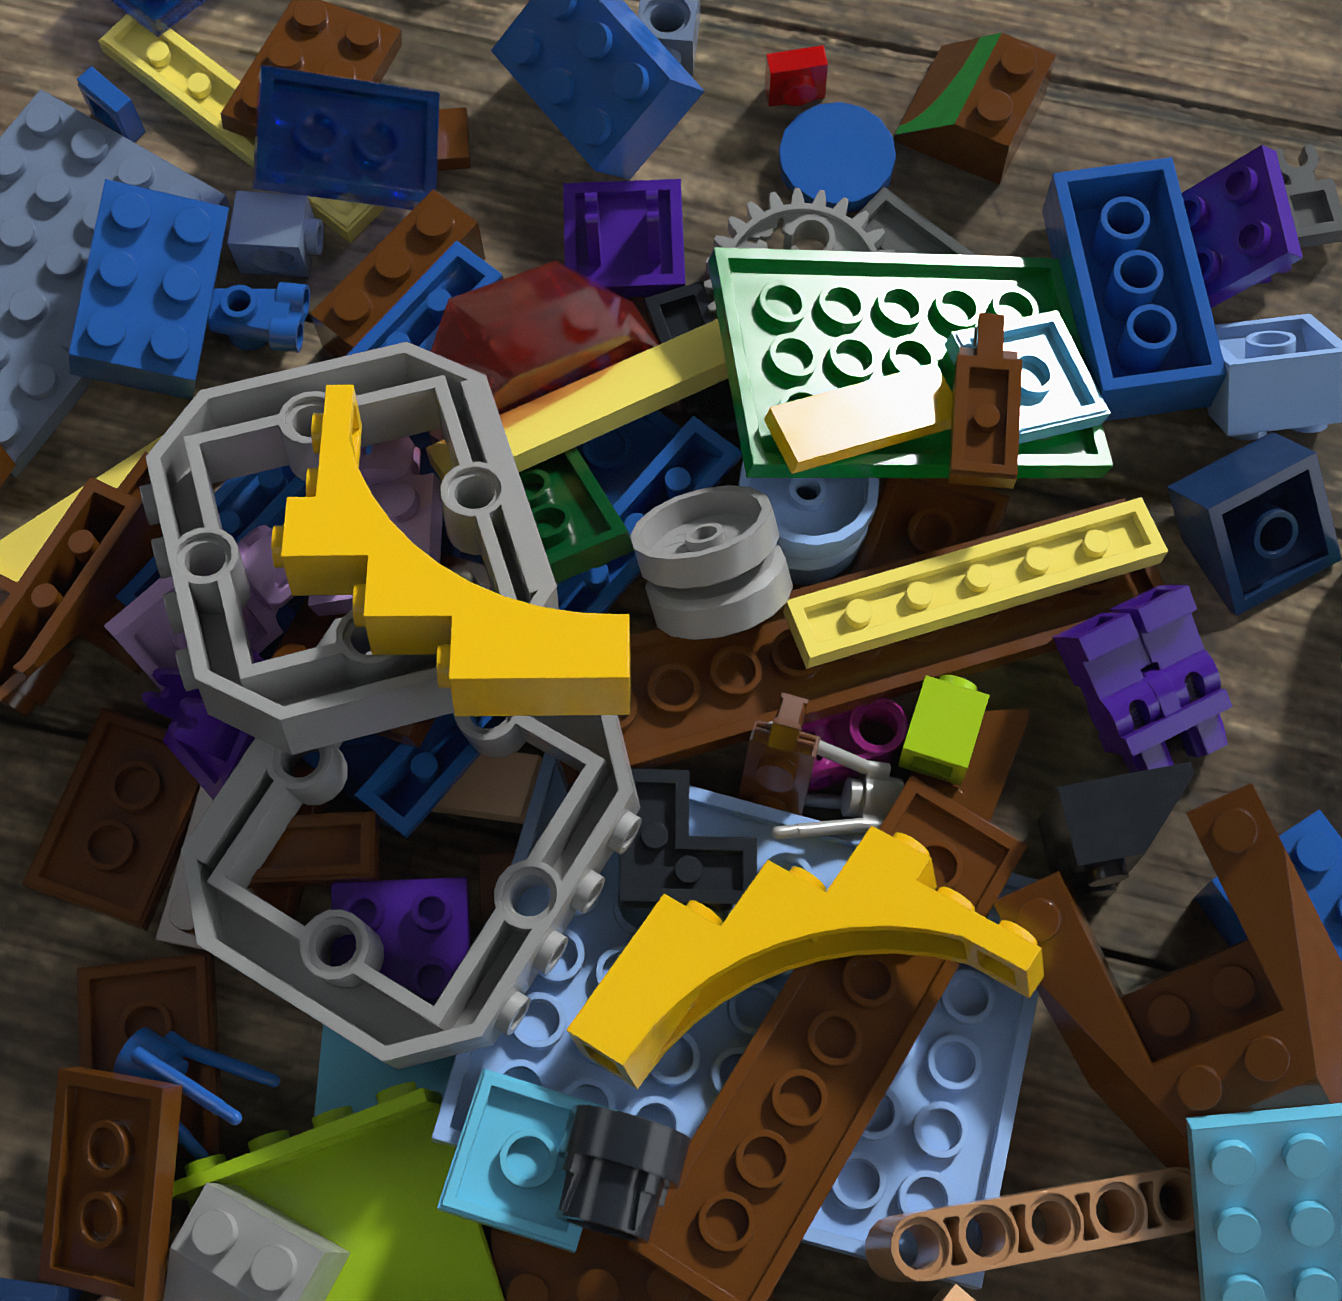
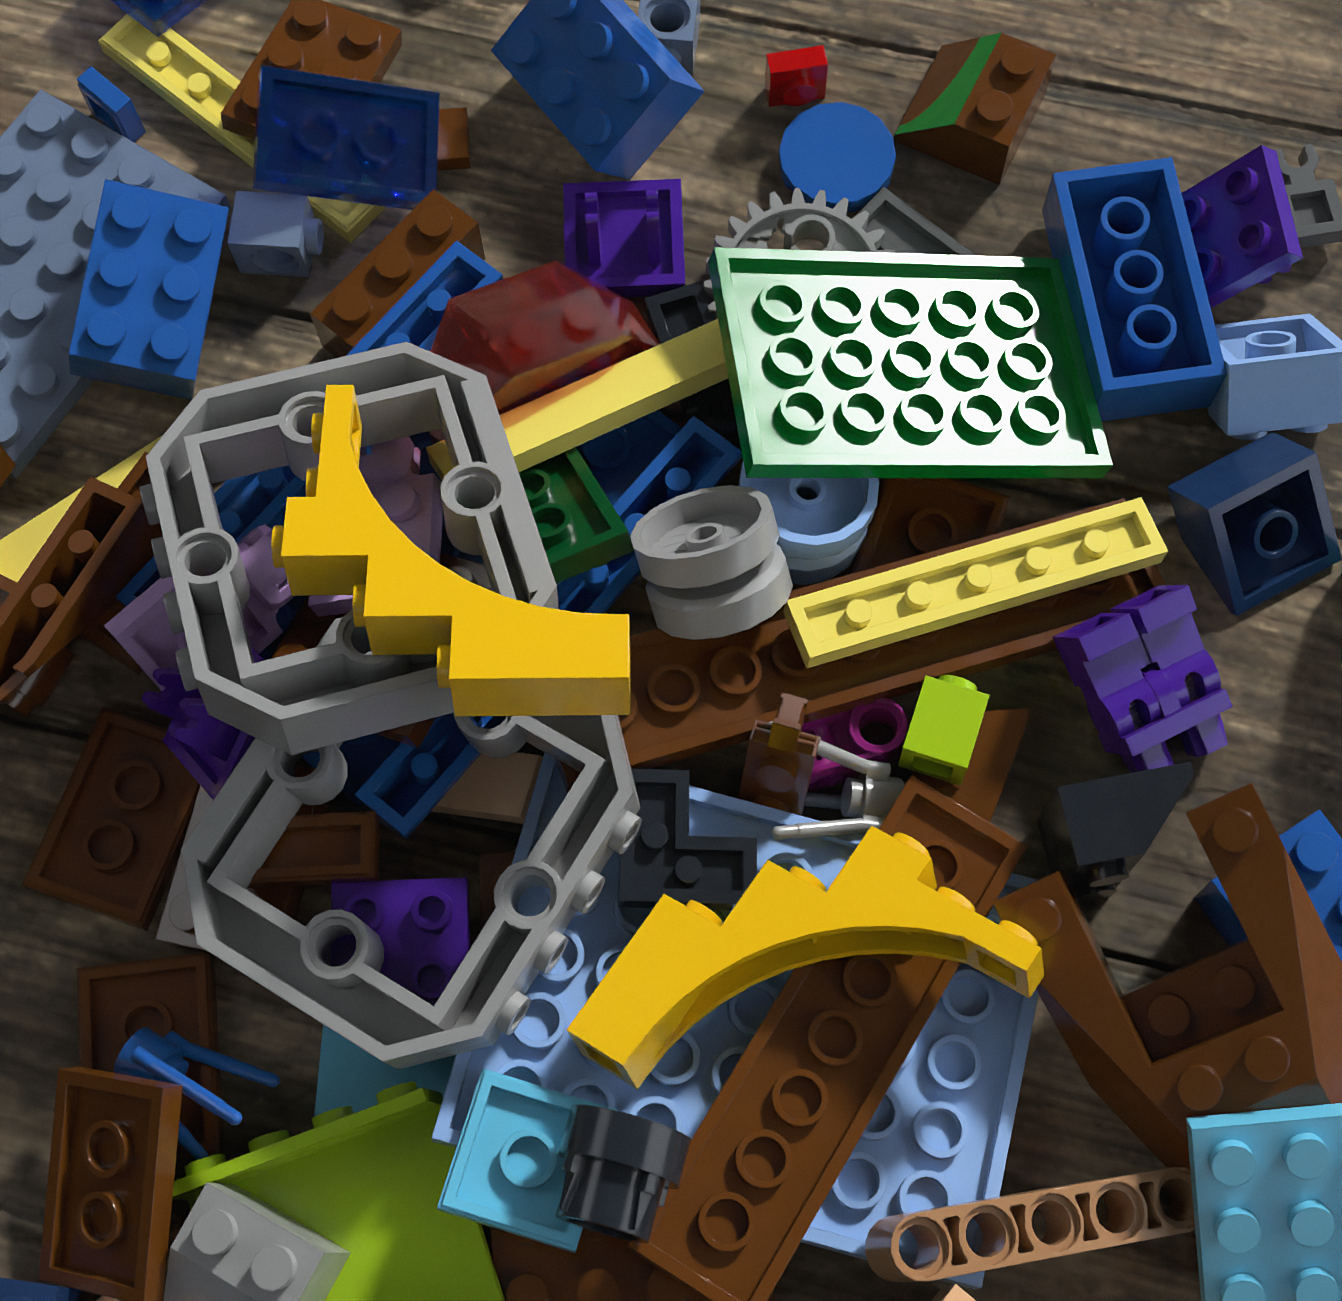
(261, 316): blue plate -> none
(861, 417): tile -> none
(985, 409): reddish brown hinge -> none
(1055, 382): tile -> none

